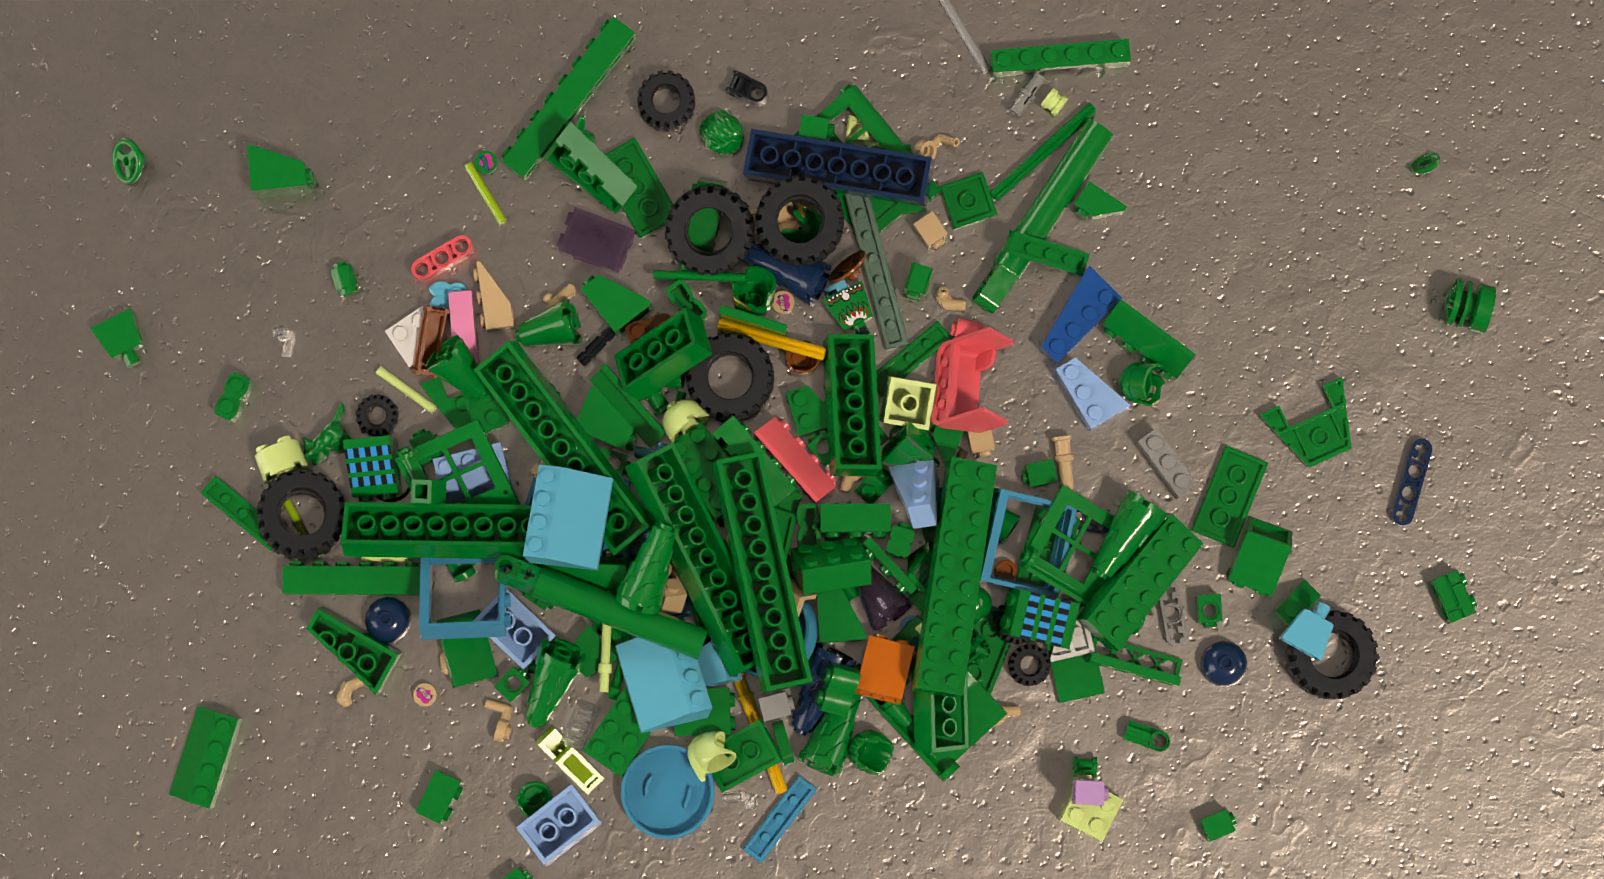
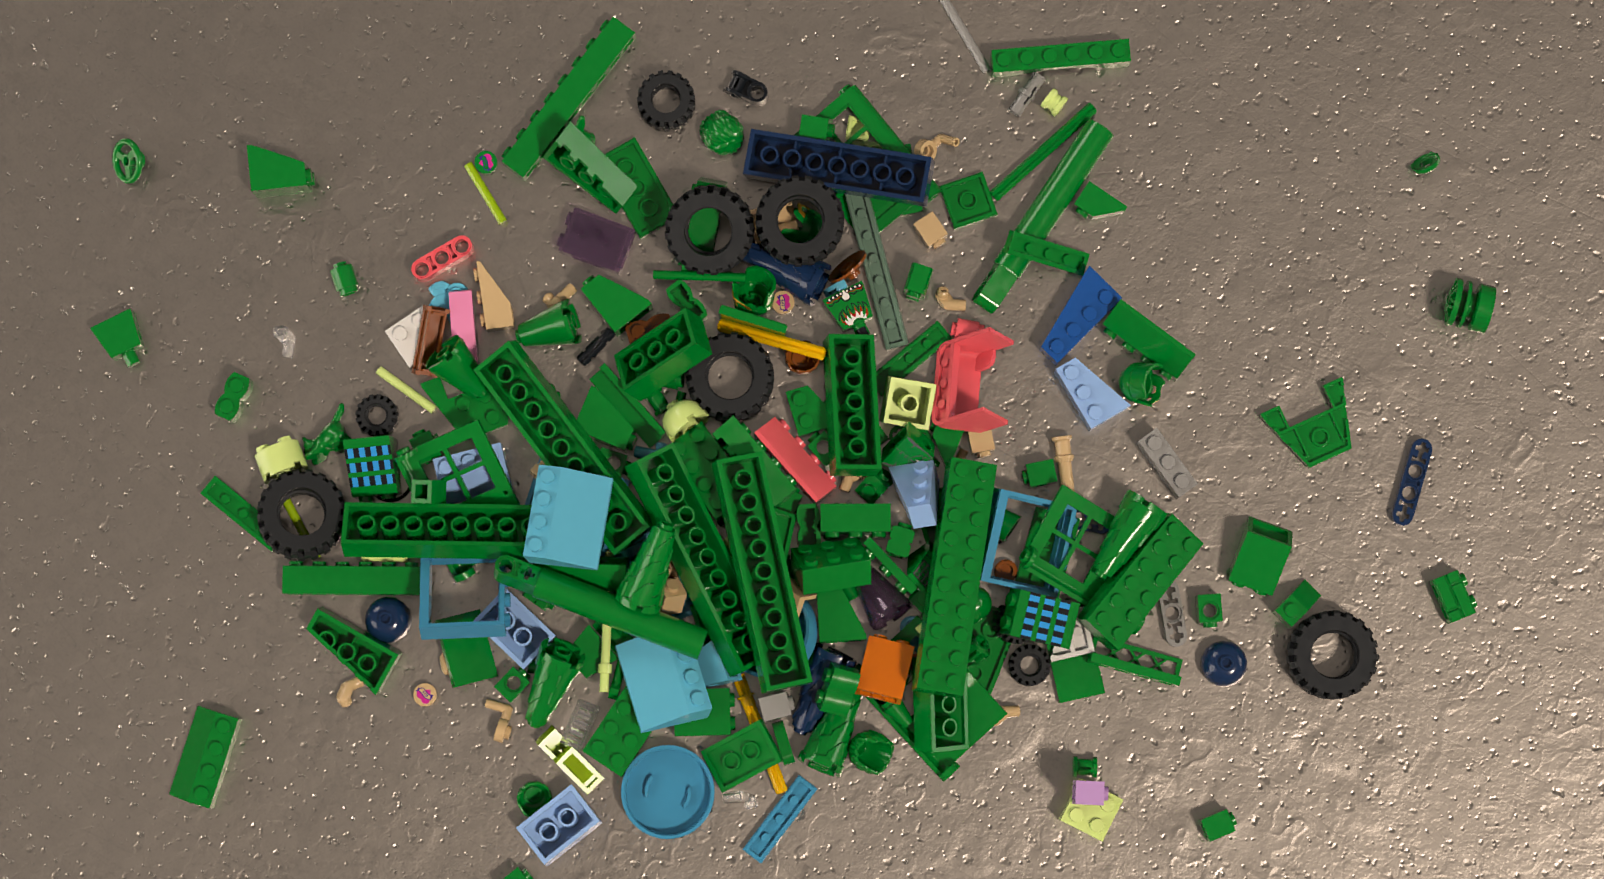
(439, 797): green brick -> none
(708, 754): yellowish green piece -> none
(1144, 736): green piece -> none
(1229, 496): green tile -> none
(1310, 631): medium azure torso -> none

